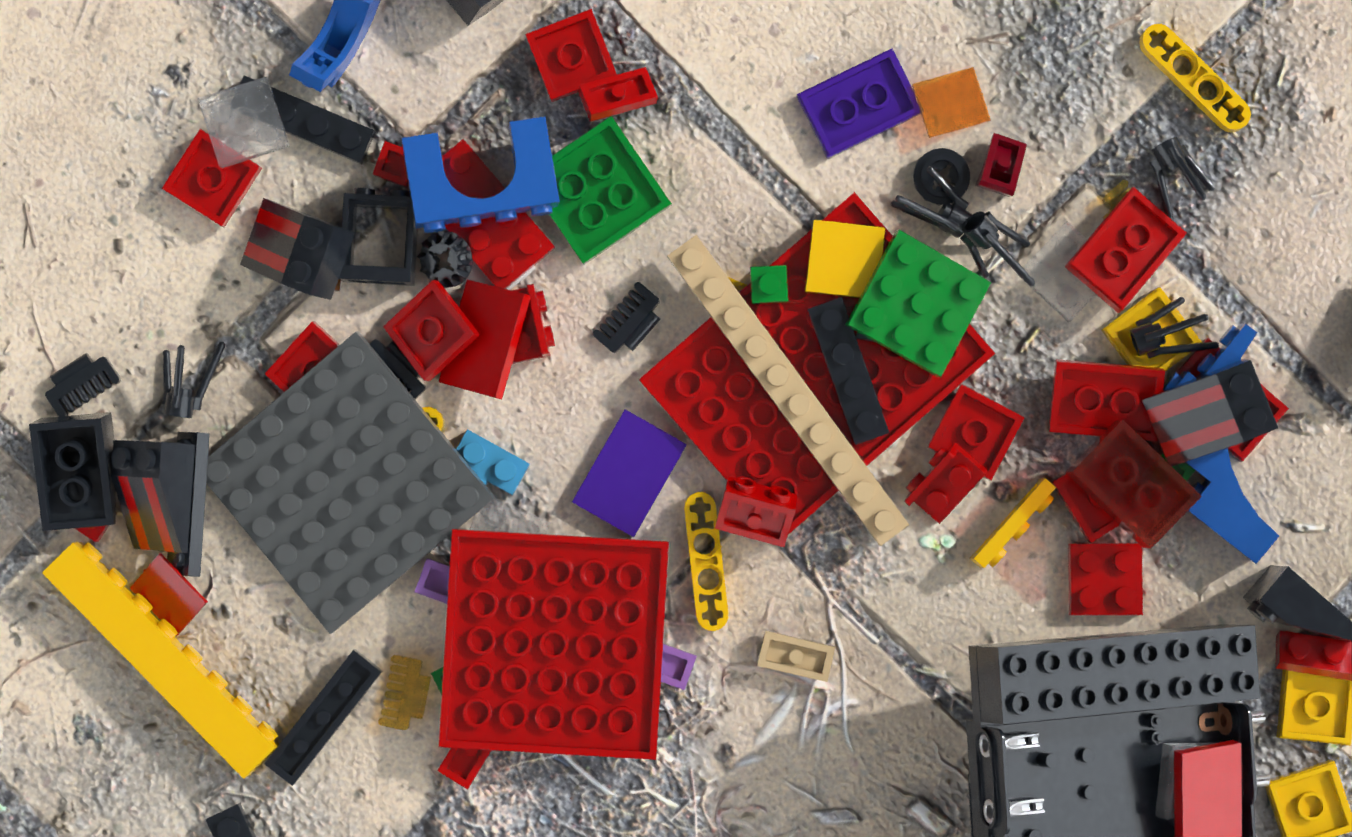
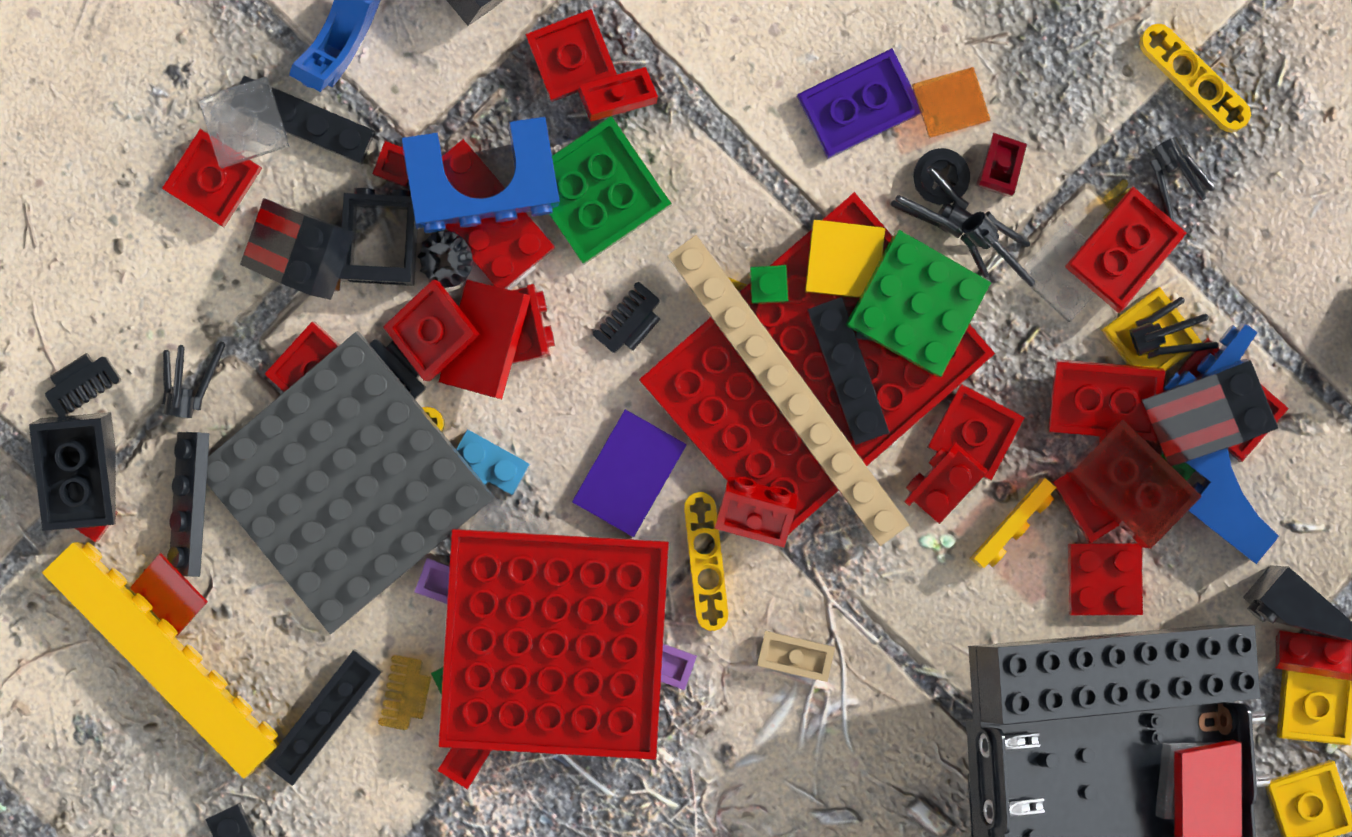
(154, 492): black slope -> none

